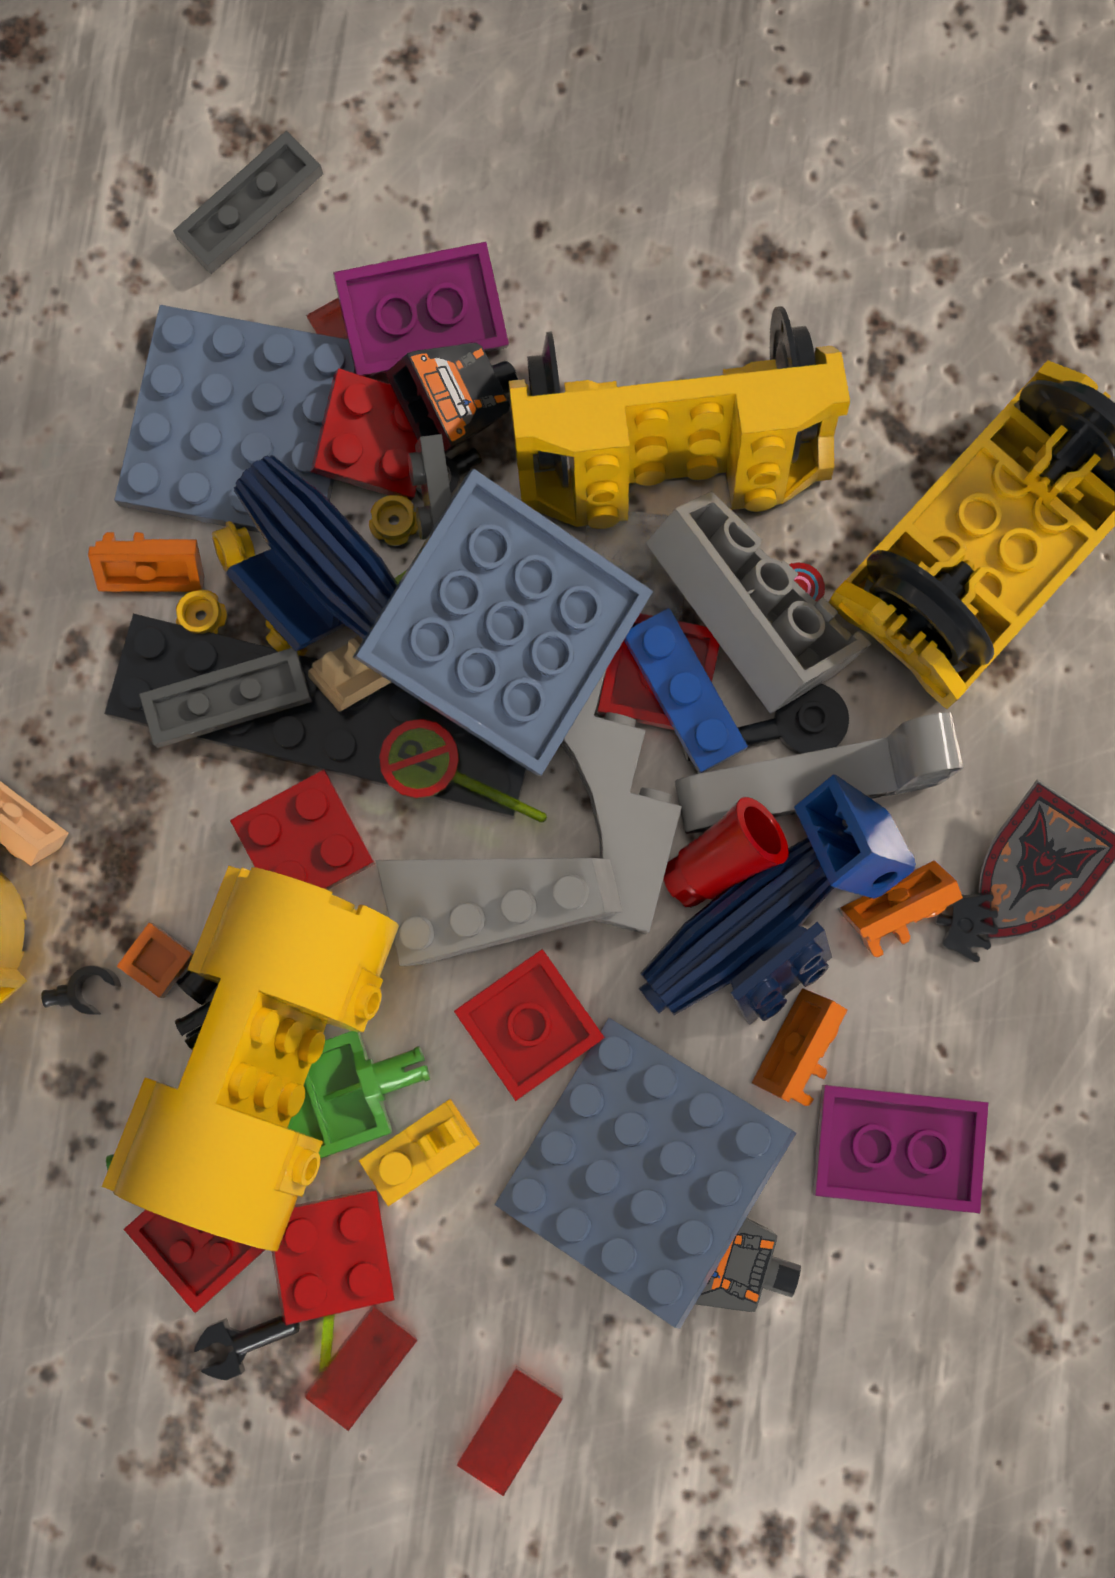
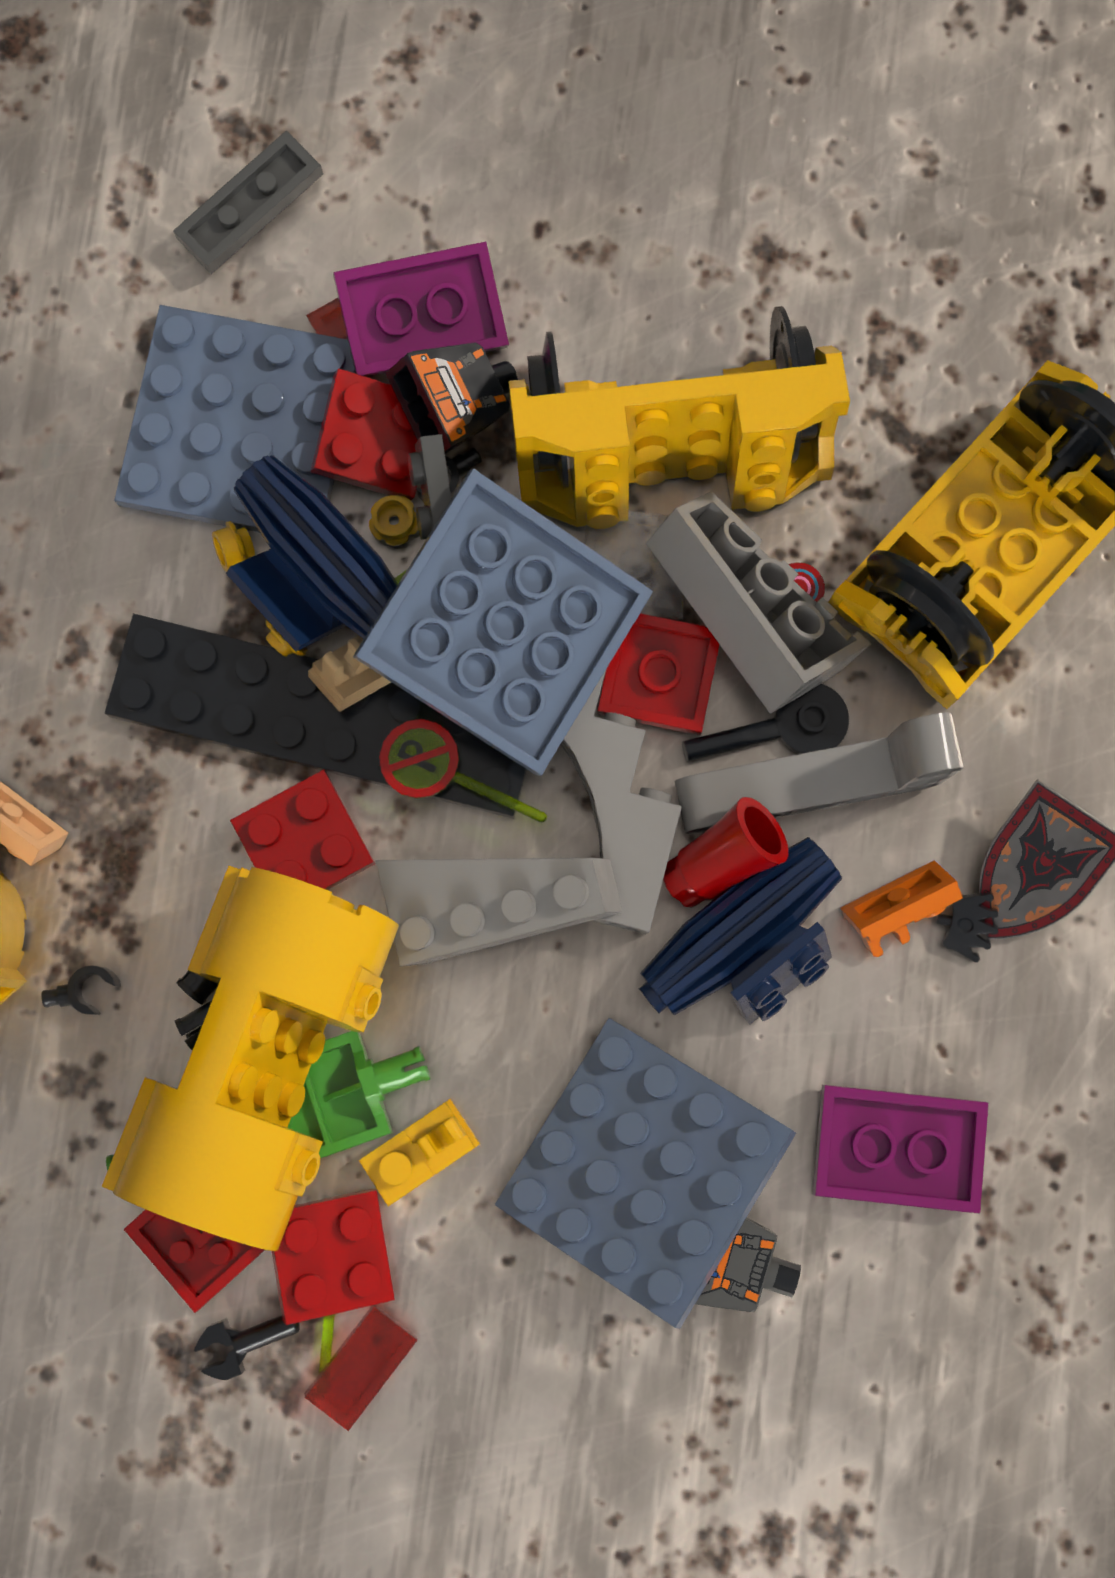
(146, 564): orange plate -> none
(156, 960): orange plate -> none
(198, 601): yellow plate -> none
(225, 697): dark grey plate -> none
(509, 1430): clear red tile -> none
(529, 1024): red plate -> none
(684, 691): blue plate -> none
(798, 1047): orange plate -> none
(859, 857): blue torso -> none

